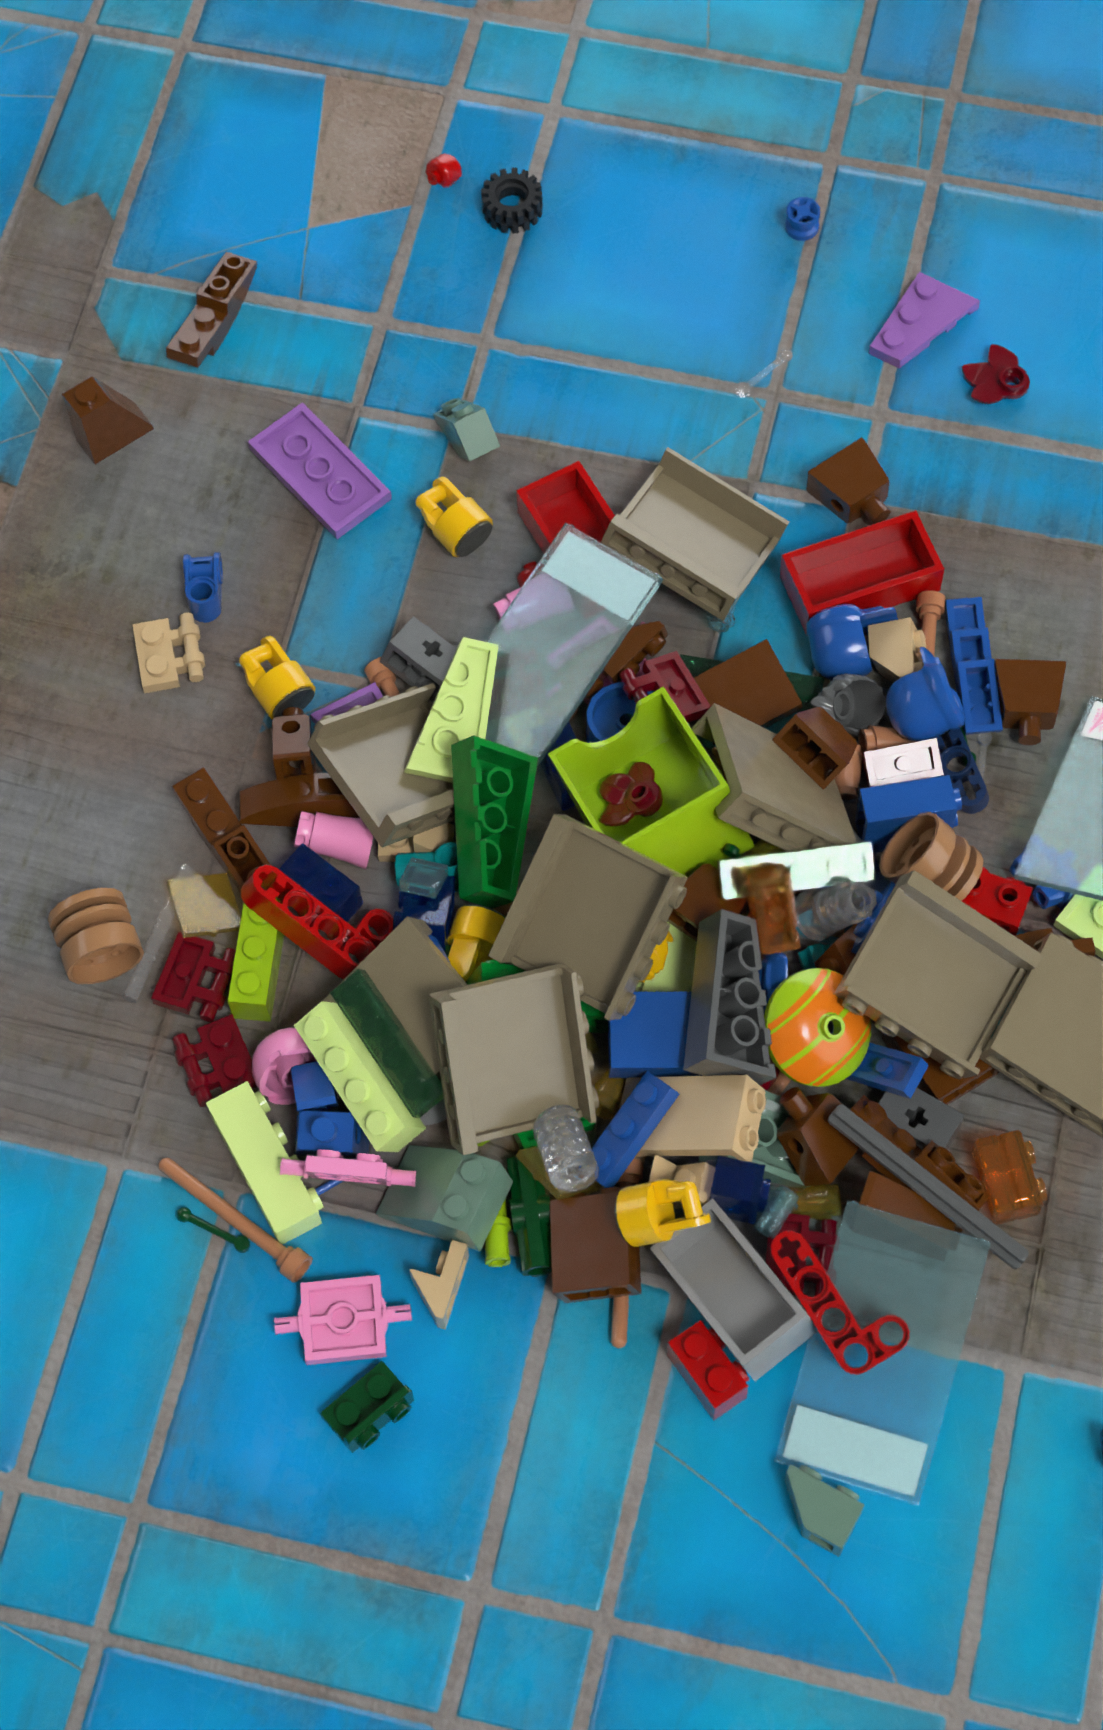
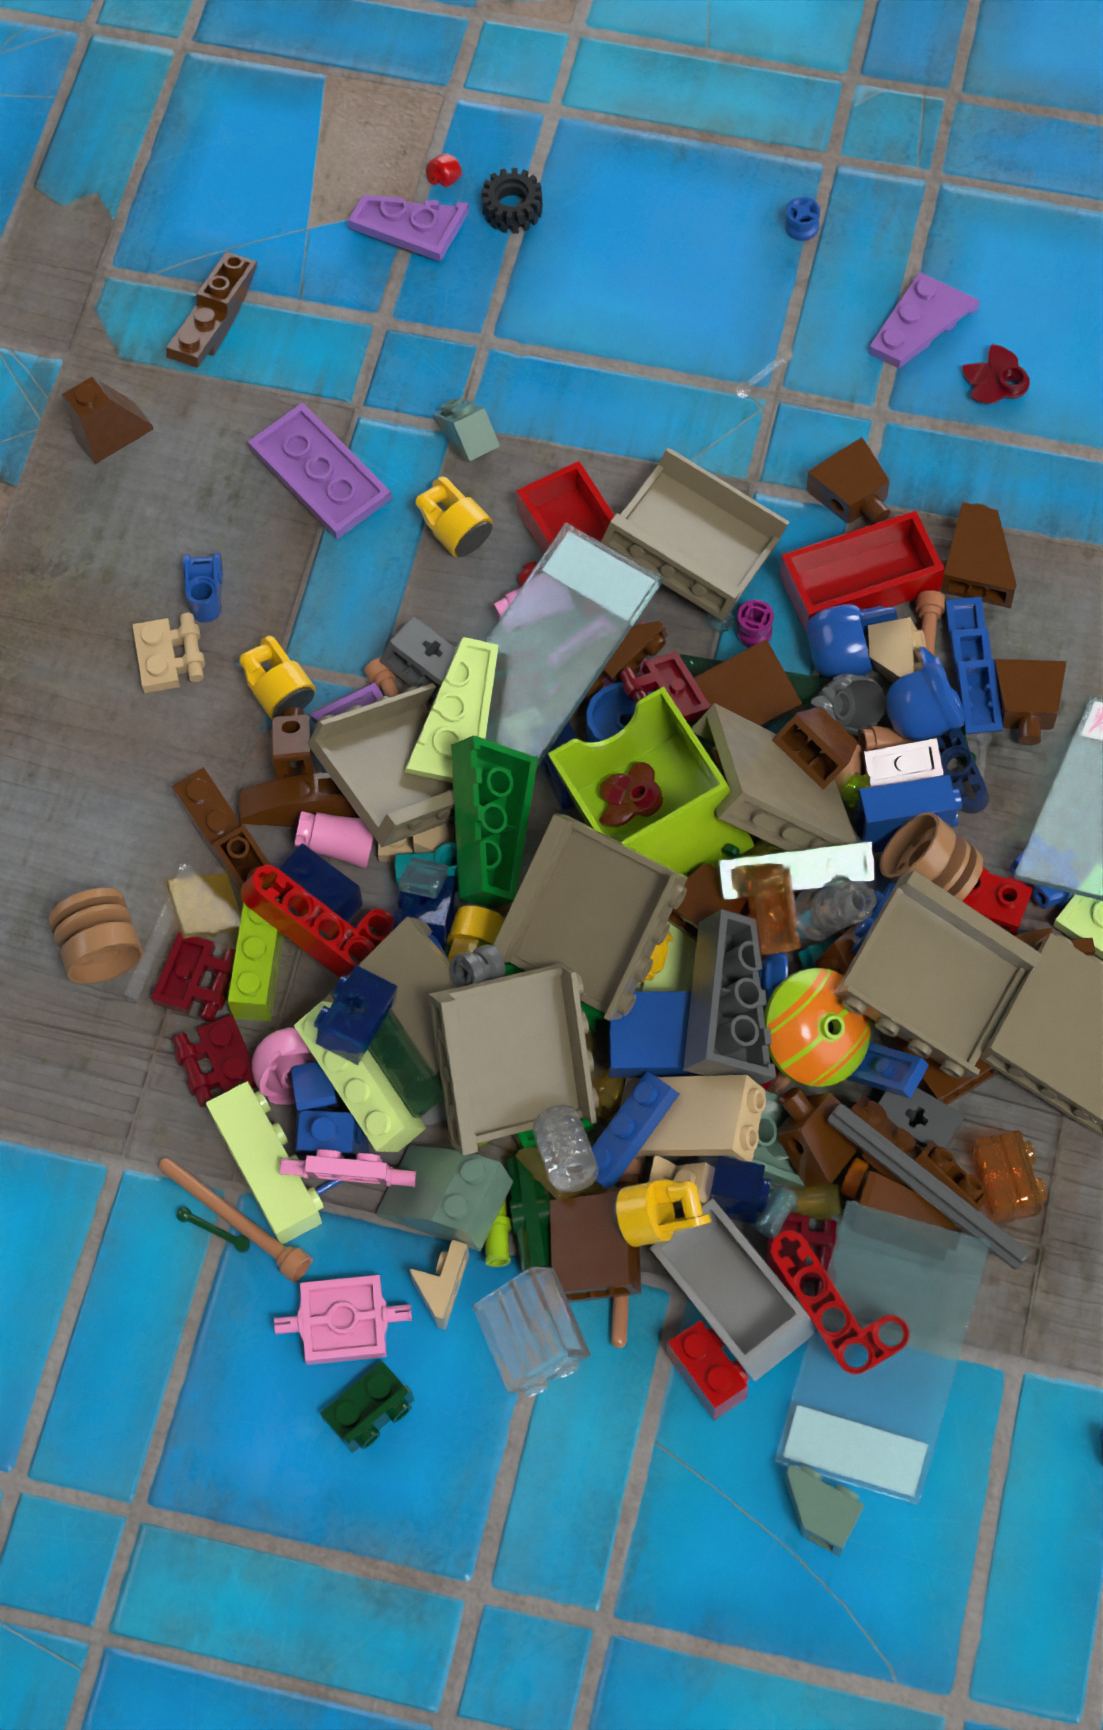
(348, 1034): none -> clear blue brick
(412, 226): none -> medium lavender wing
(476, 967): none -> dark grey wheel
(531, 1331): none -> clear brick
(749, 629): none -> magenta wheel
(851, 790): none -> clear neon green plate
(855, 1178): none -> orange tile
(979, 558): none -> reddish brown slope

